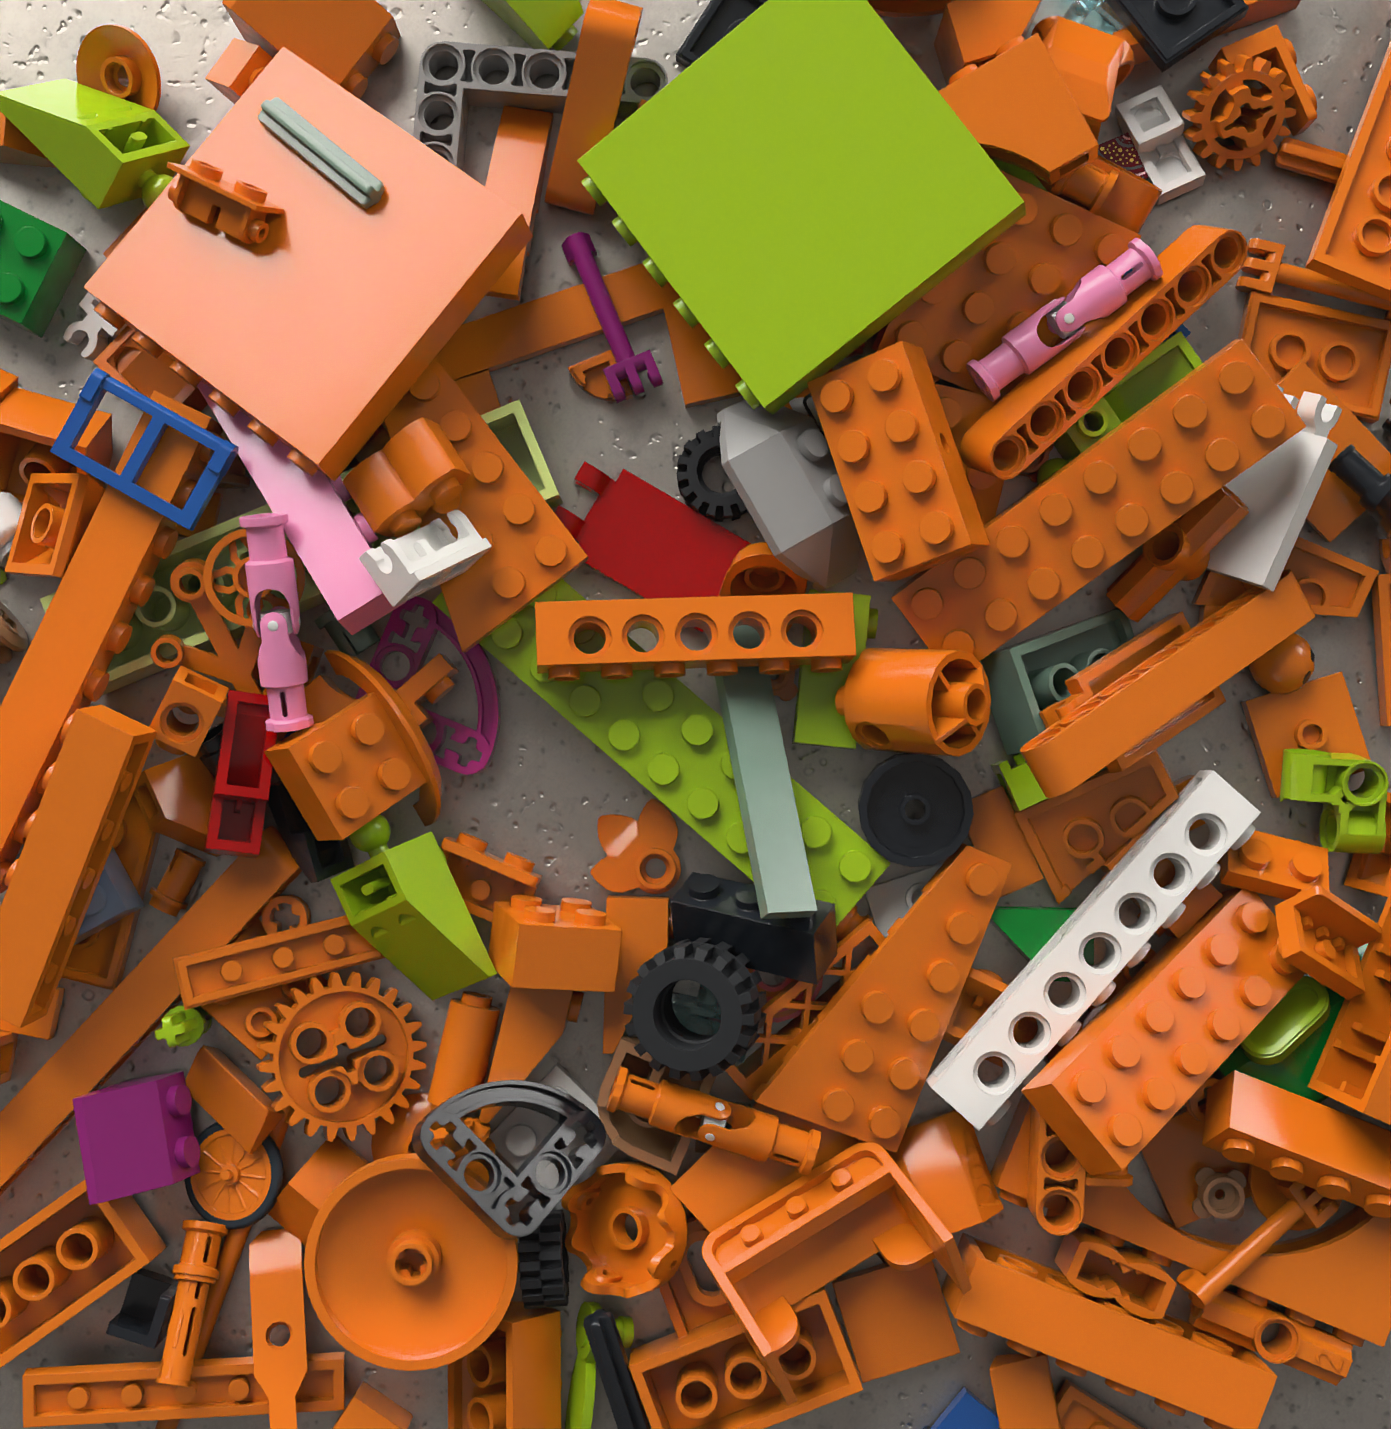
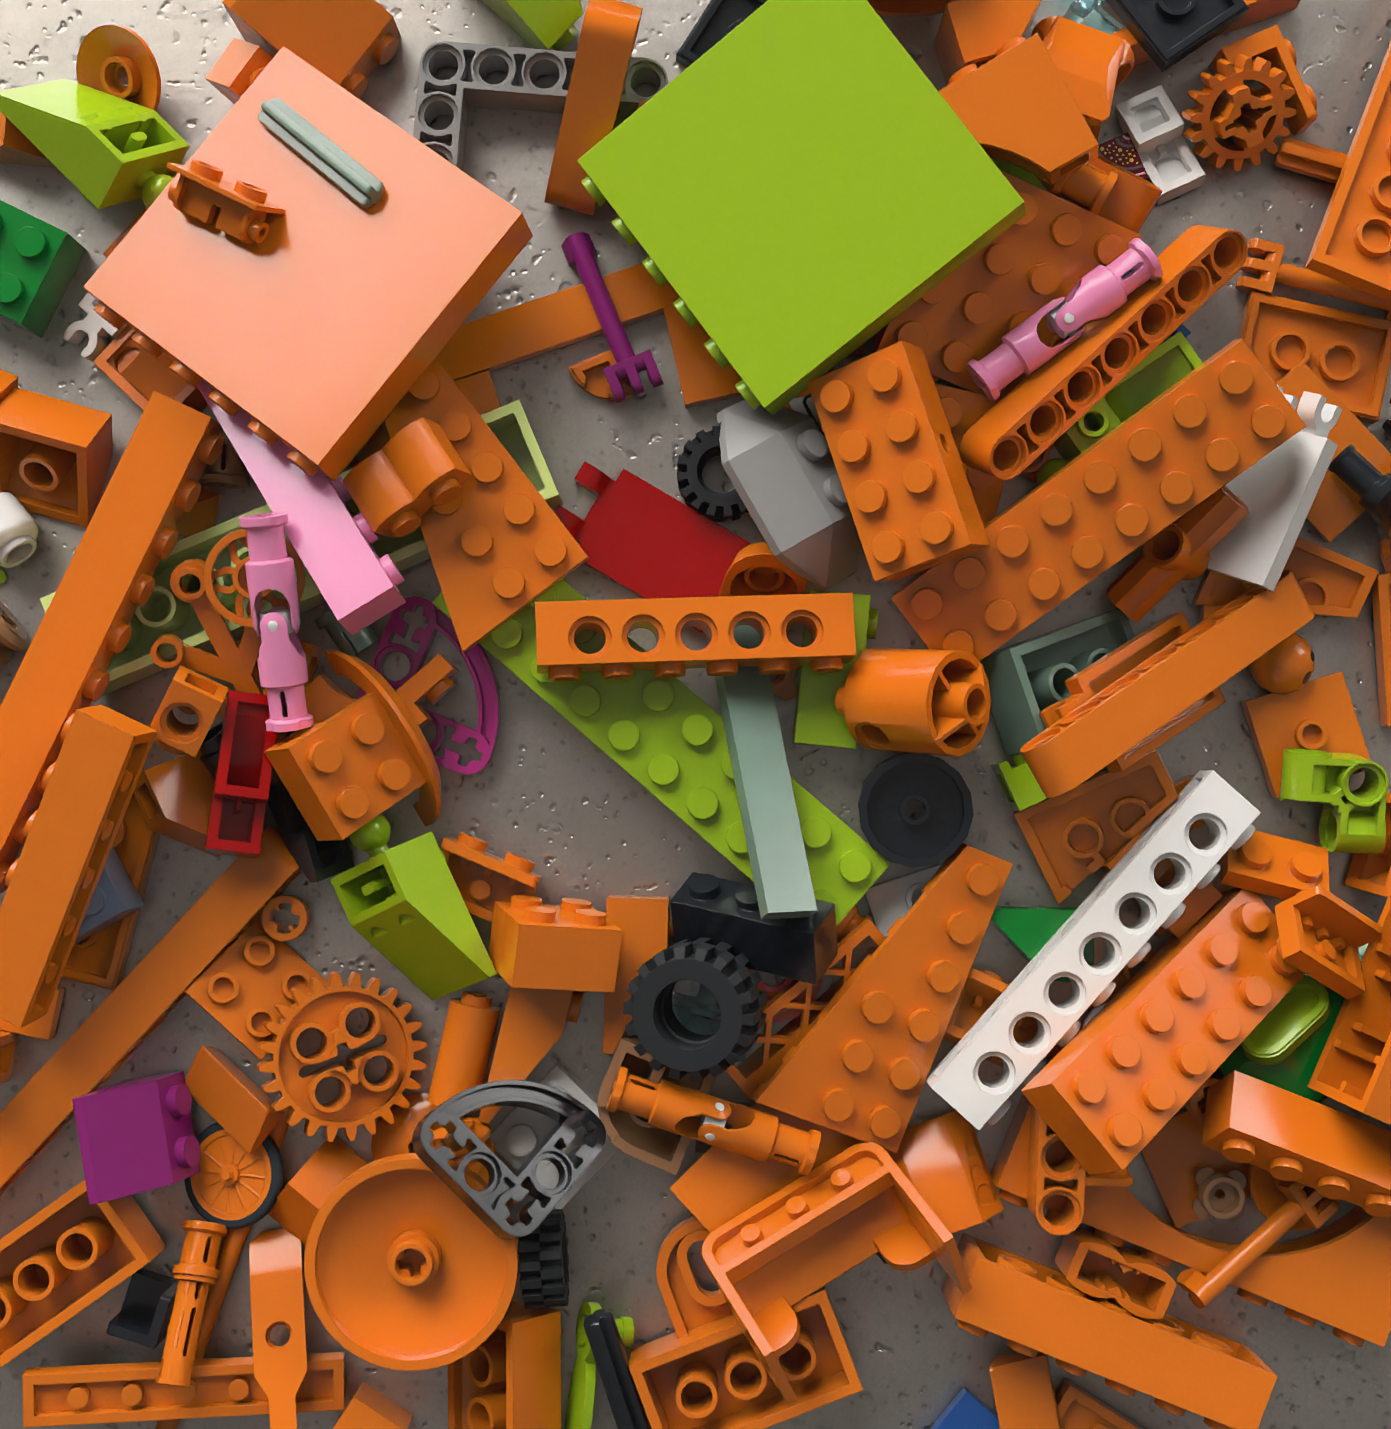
(52, 523): orange slope -> none
(90, 398): blue window -> none
(176, 882): orange pin -> none
(183, 1026): lime axle -> none
(270, 961): orange tile -> none
(424, 558): white hinge -> none
(518, 178): orange slope -> none
(599, 1233): orange plate -> none
(633, 844): orange plate -> none
(894, 1319): orange tile -> none
(999, 834): orange tile -> none
(1295, 1345): orange piece -> none

